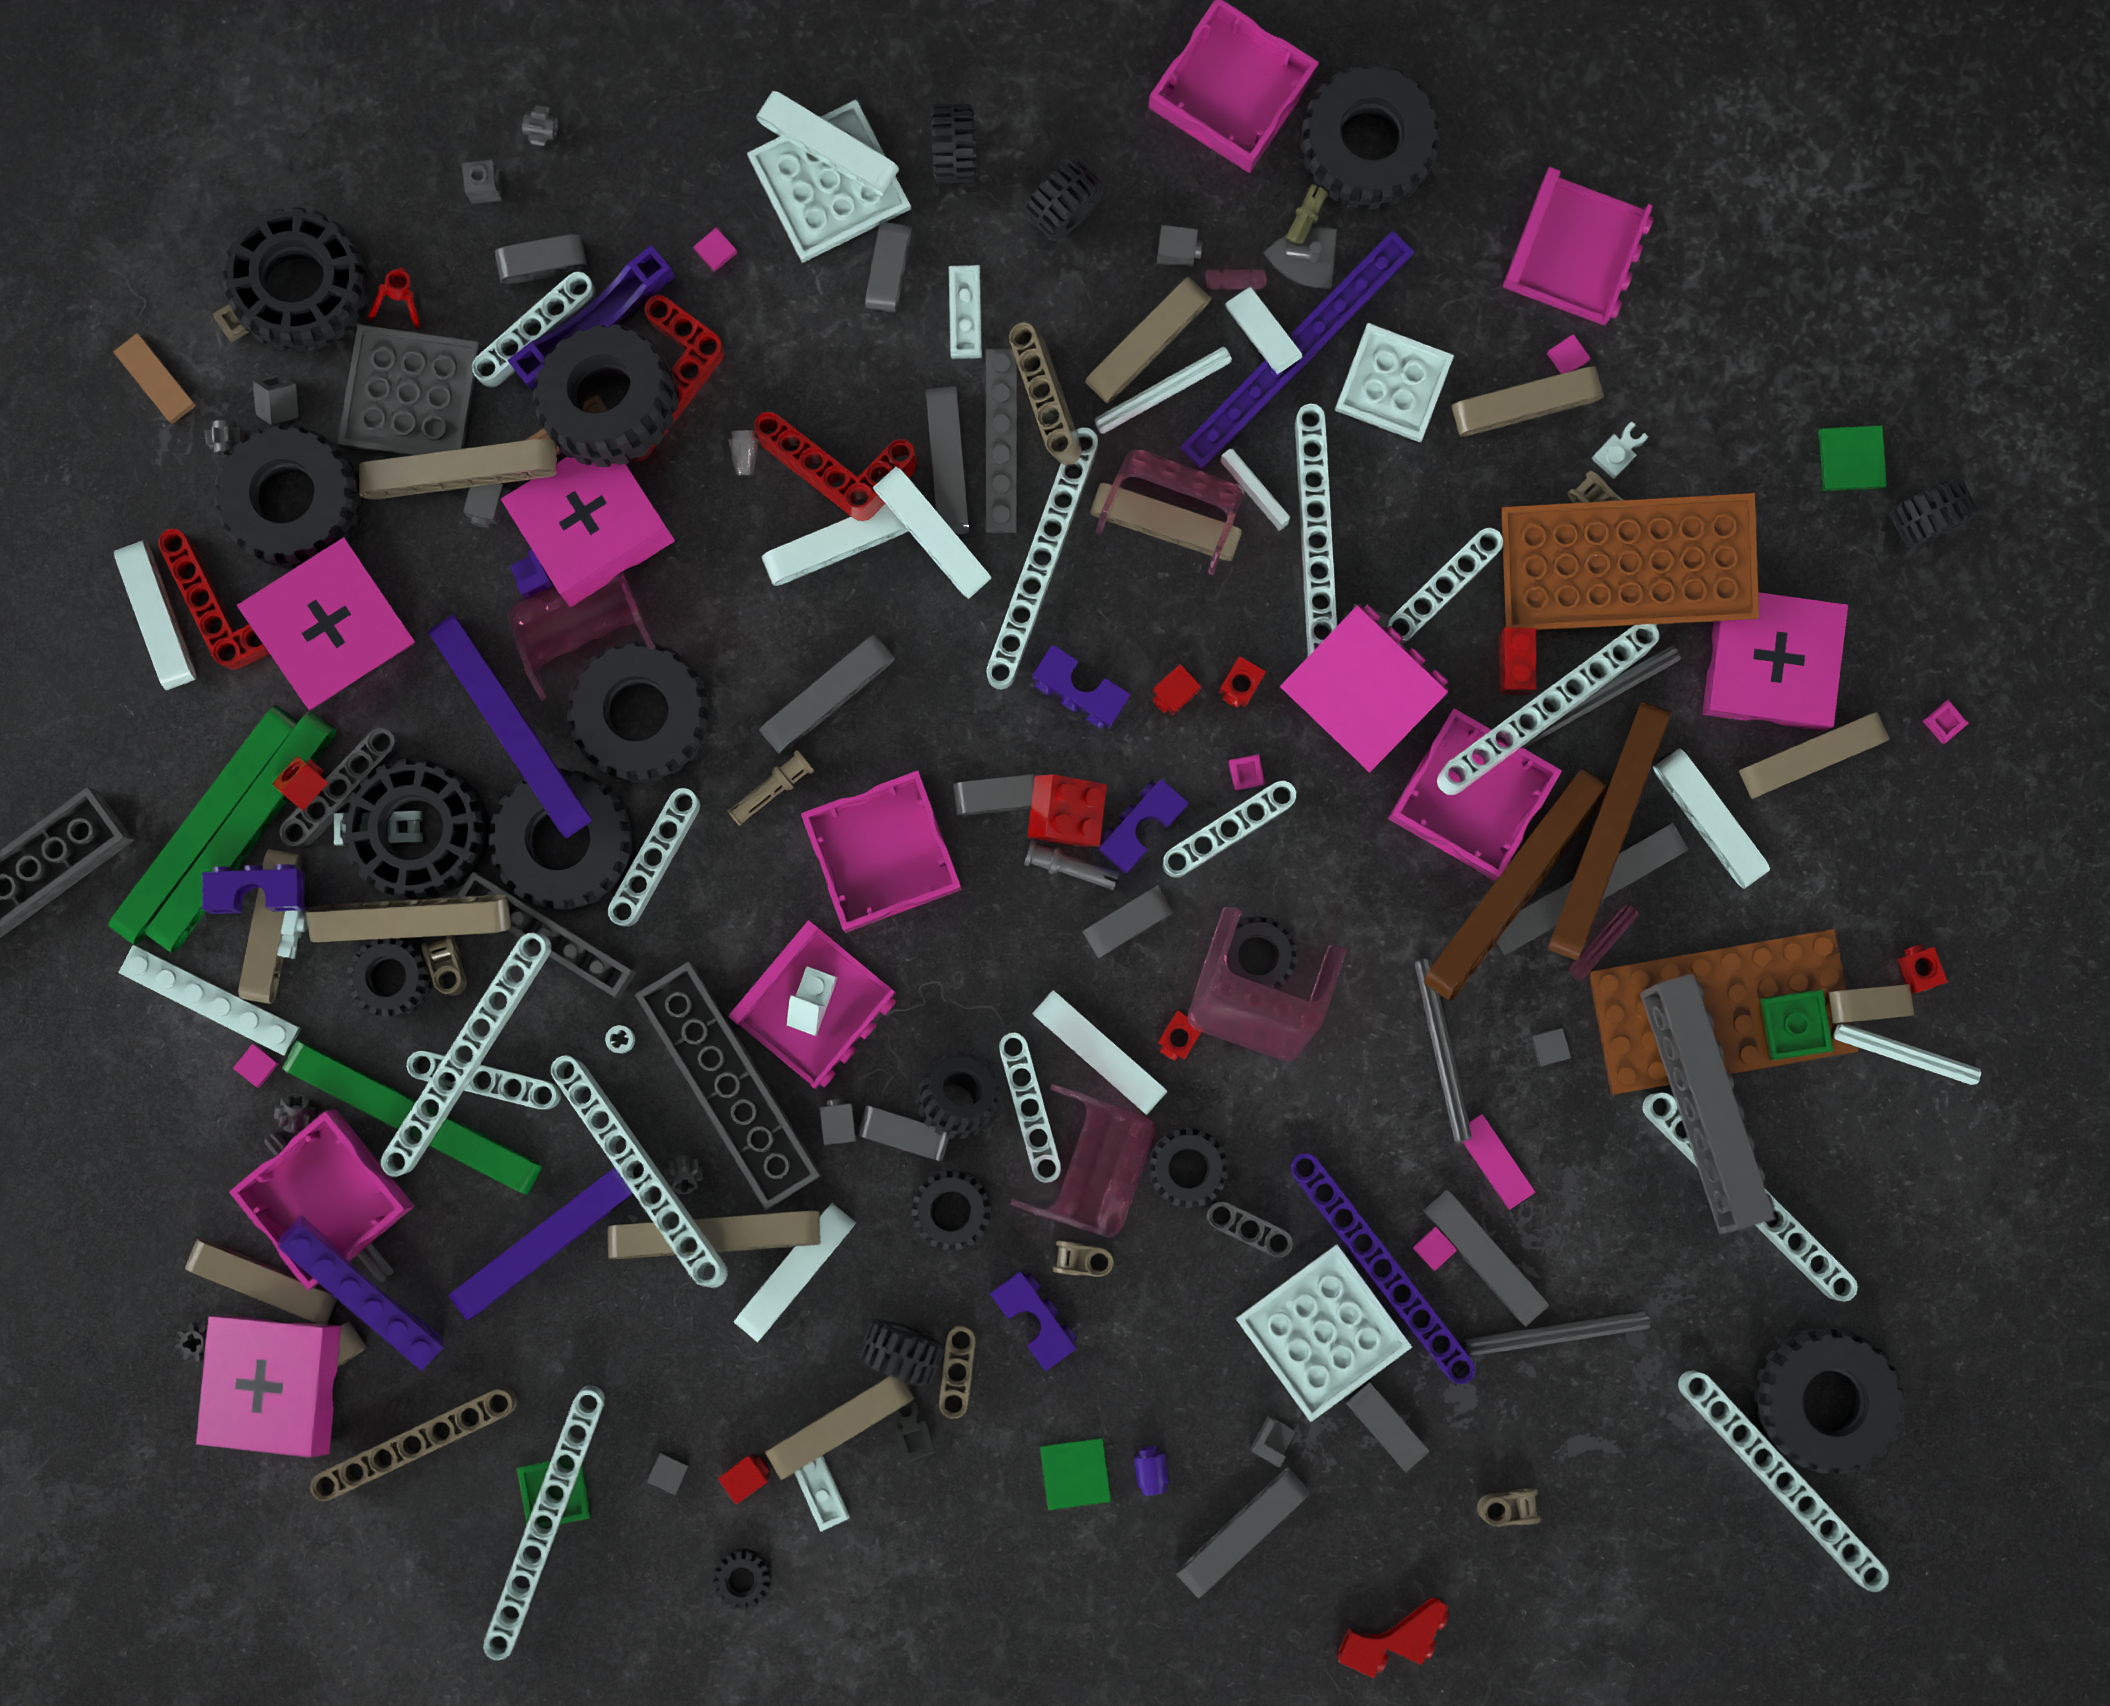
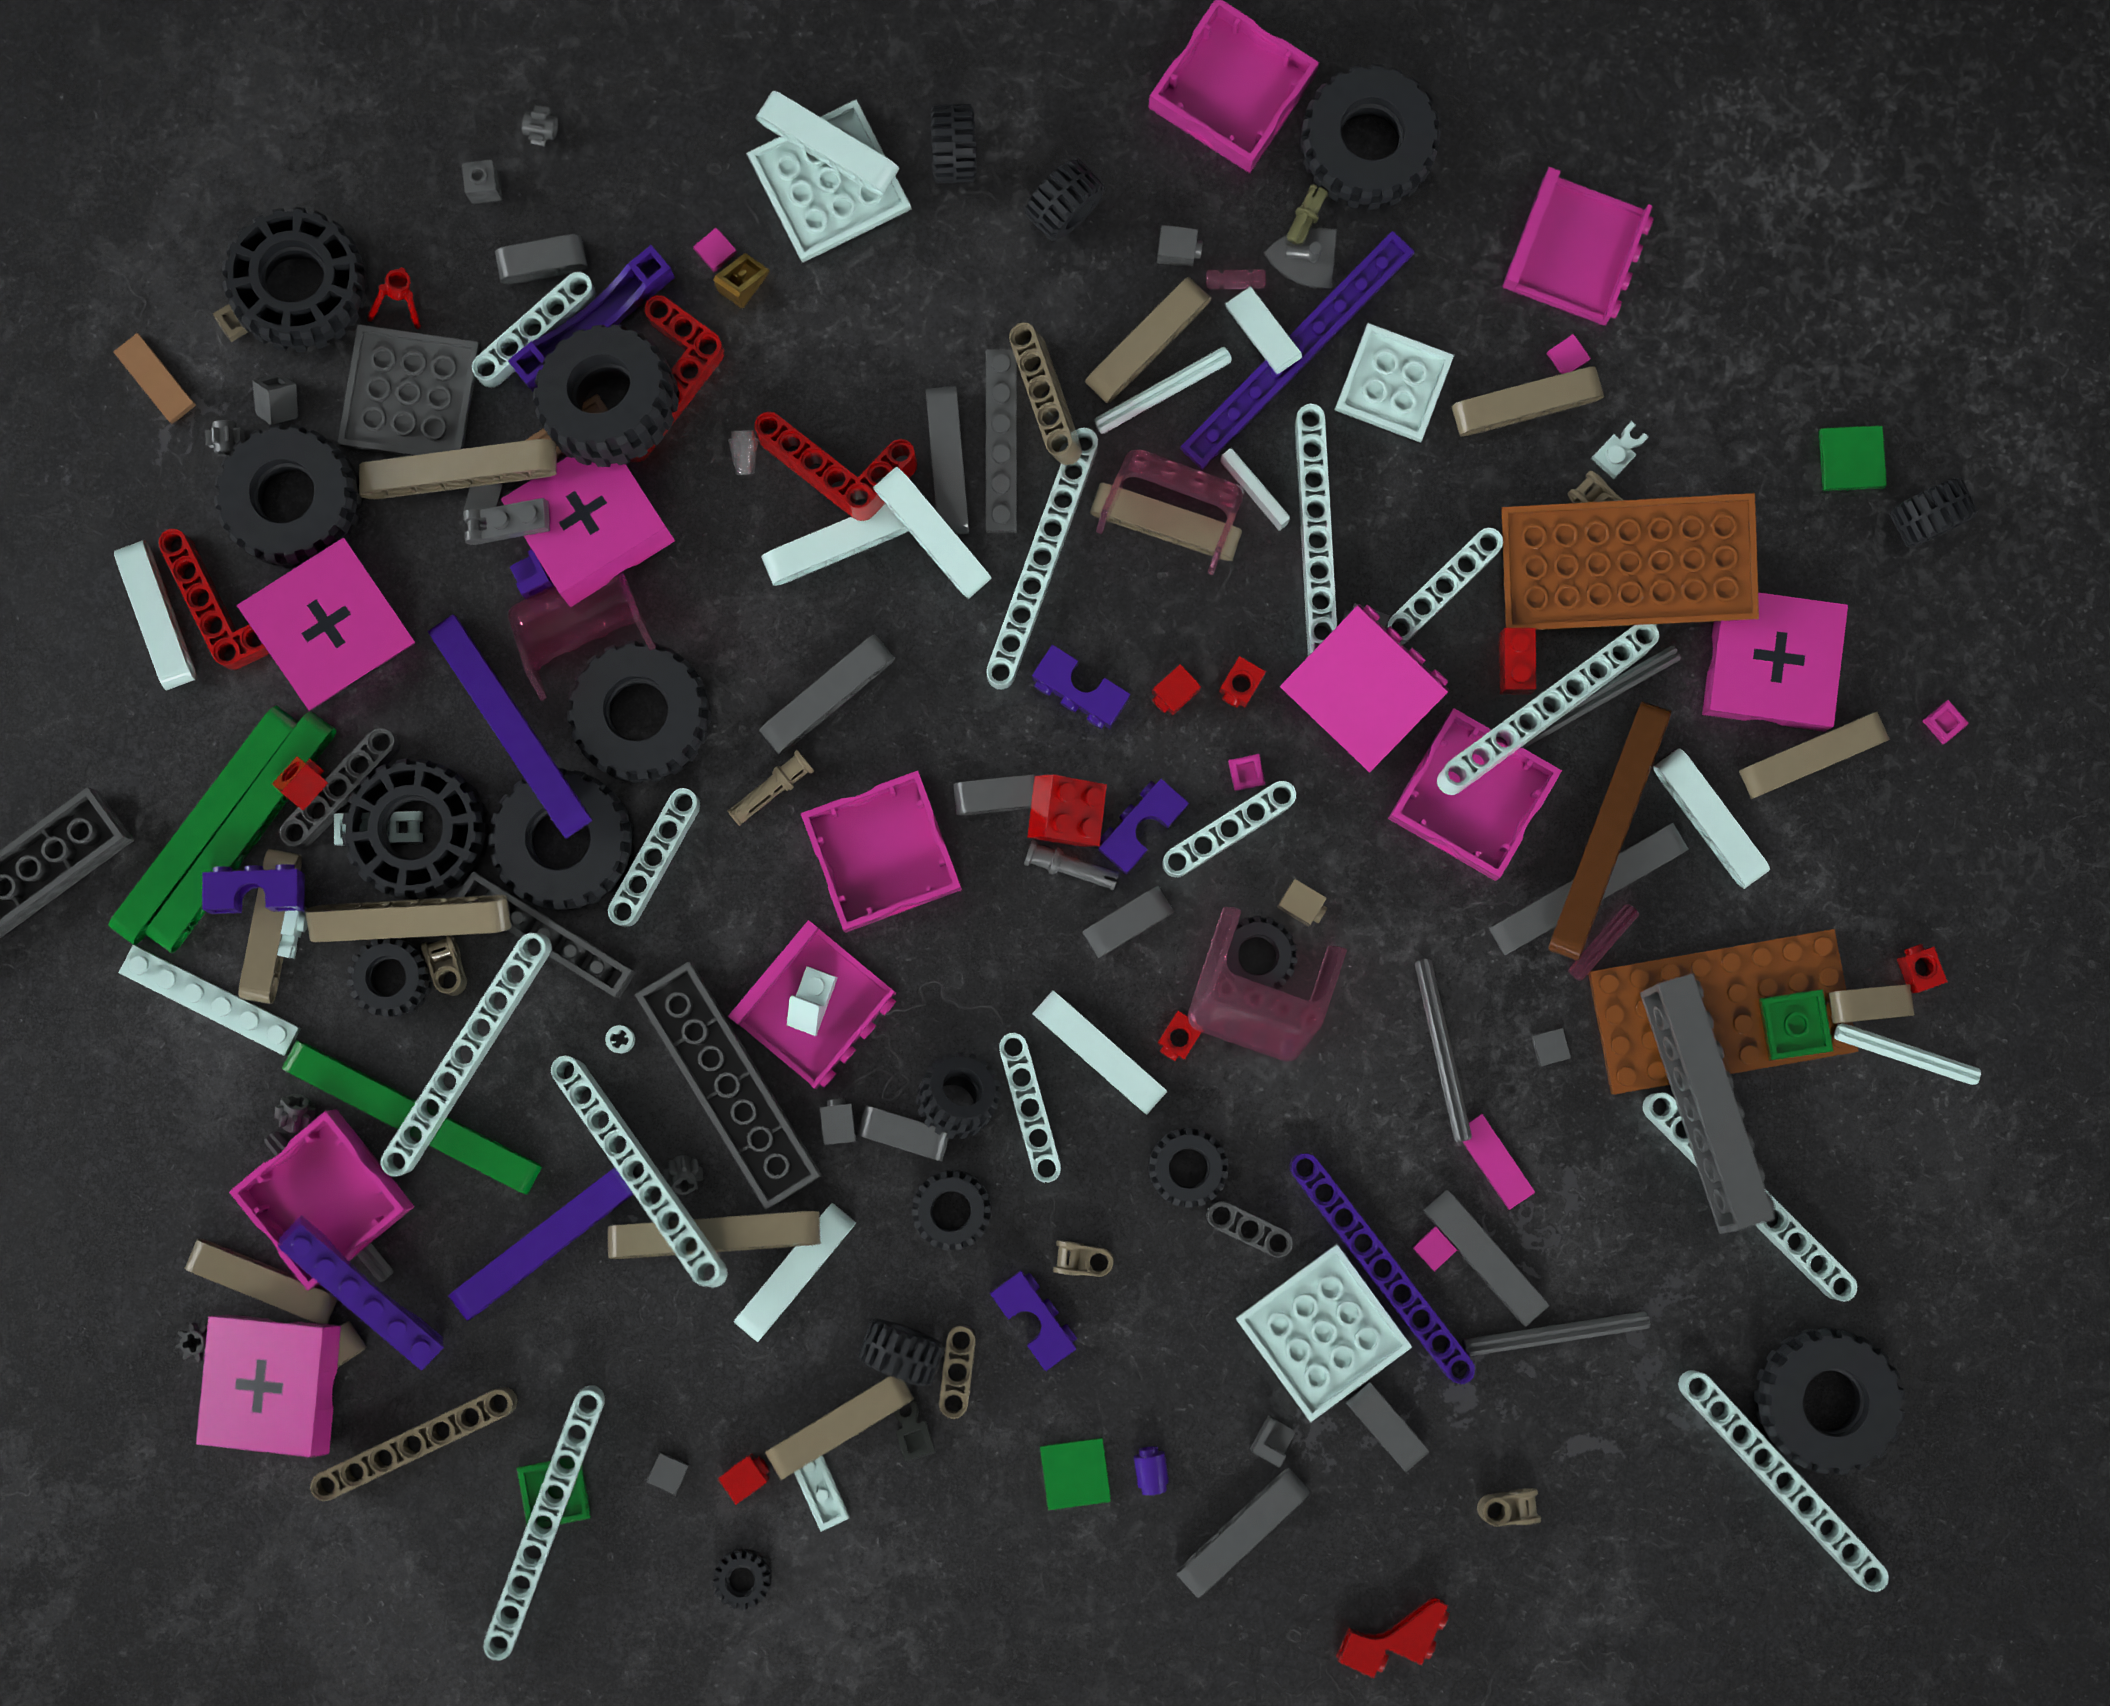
(256, 1065): dark pink tile -> none
(499, 1082): light aqua beam -> none
(507, 521): none -> dark grey plate
(740, 279): none -> pearl gold slope
(888, 267): dark grey beam -> none
(965, 311): light aqua tile -> none
(1102, 1168): clear pink windscreen -> none
(1303, 903): none -> dark tan brick
(1516, 884): reddish brown beam -> none

